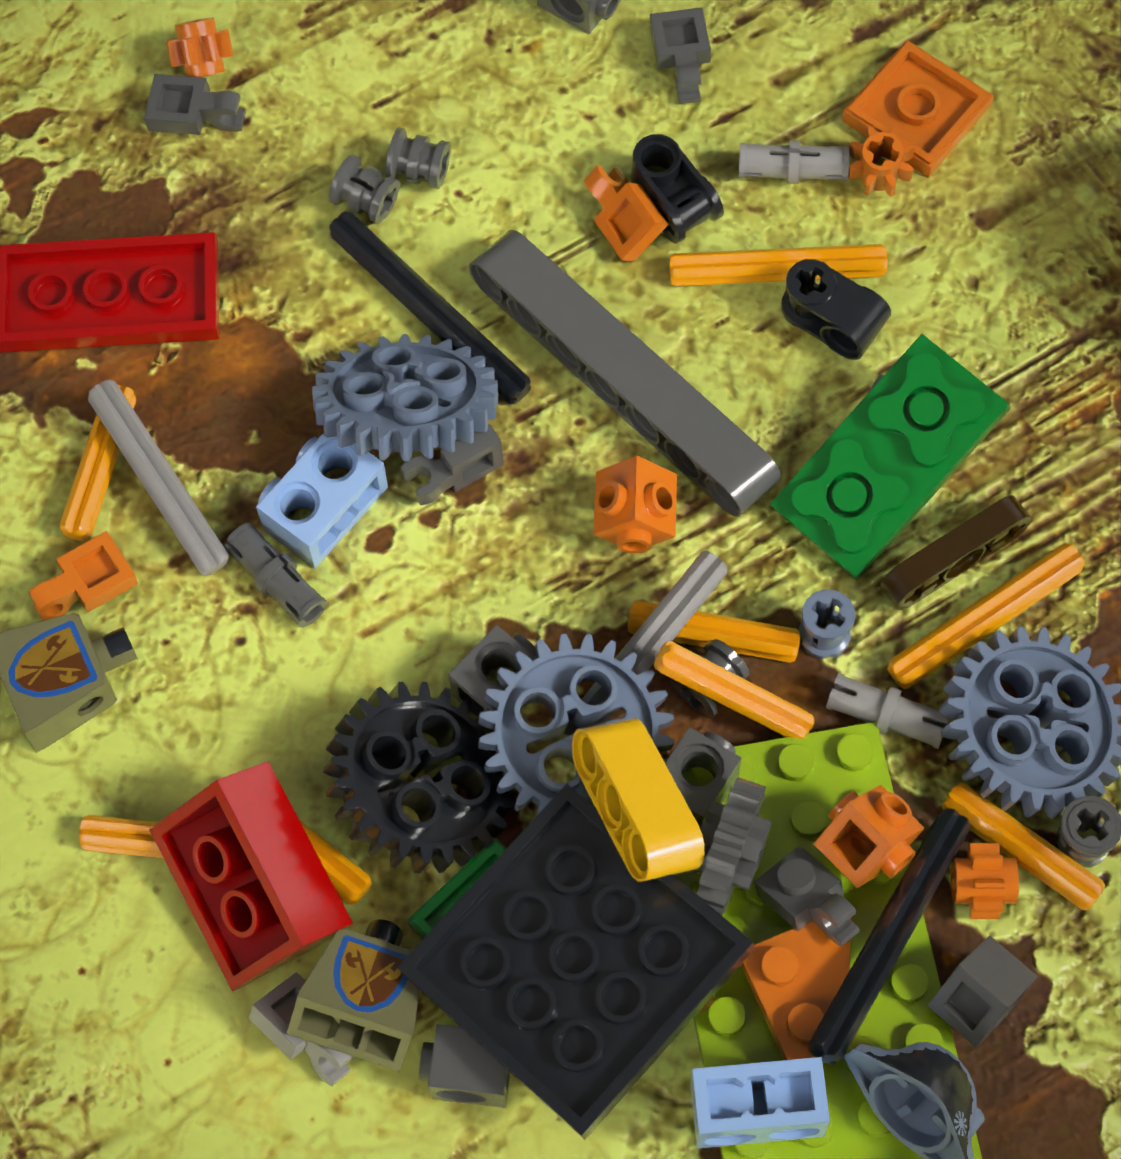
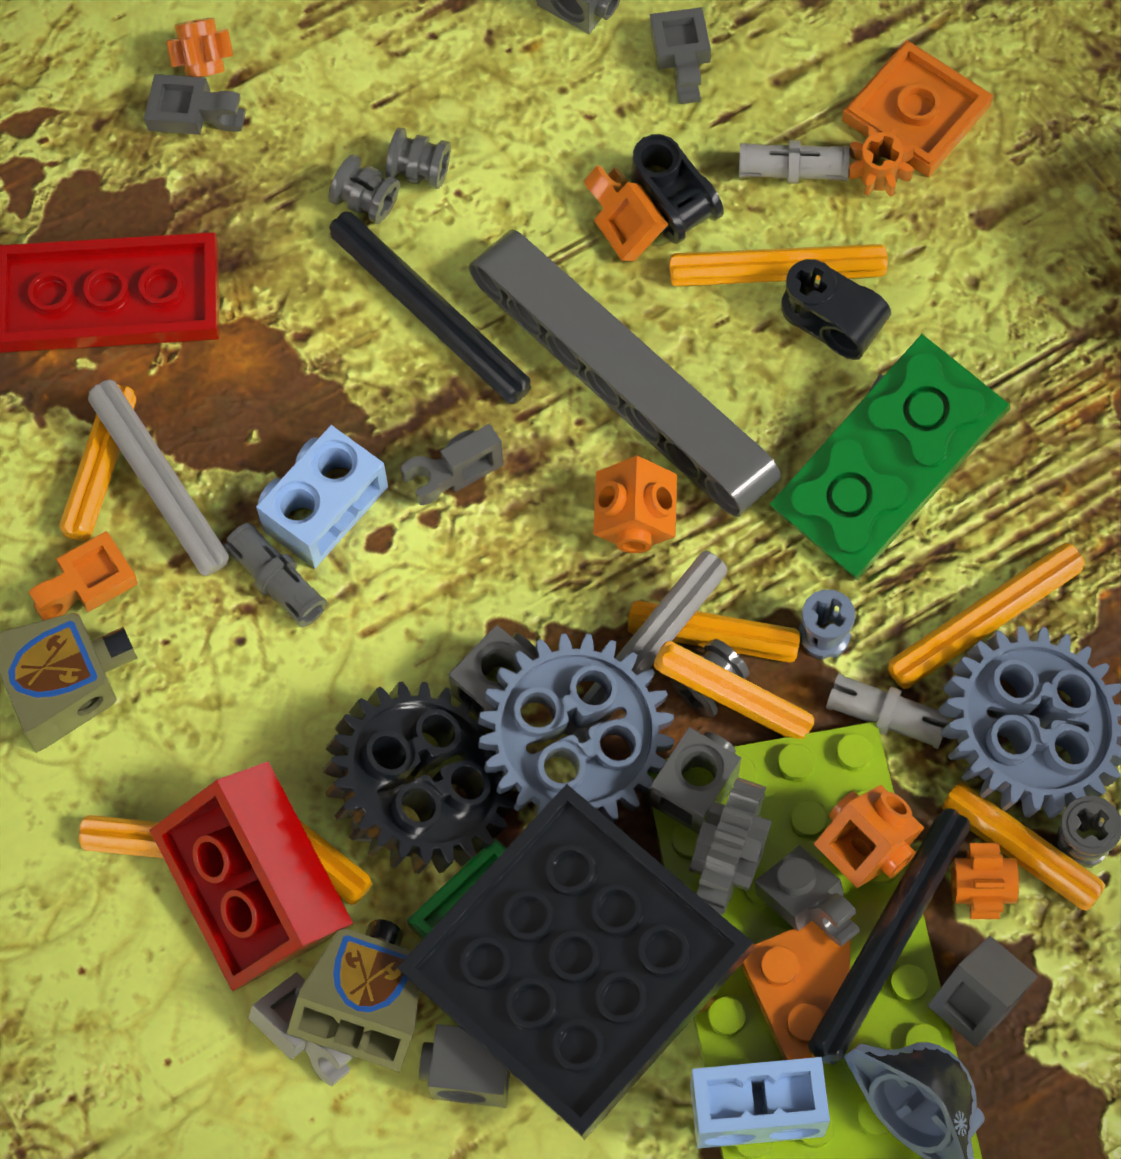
(405, 397): sand blue gear -> none
(637, 799): yellow beam -> none
(955, 552): dark brown beam -> none

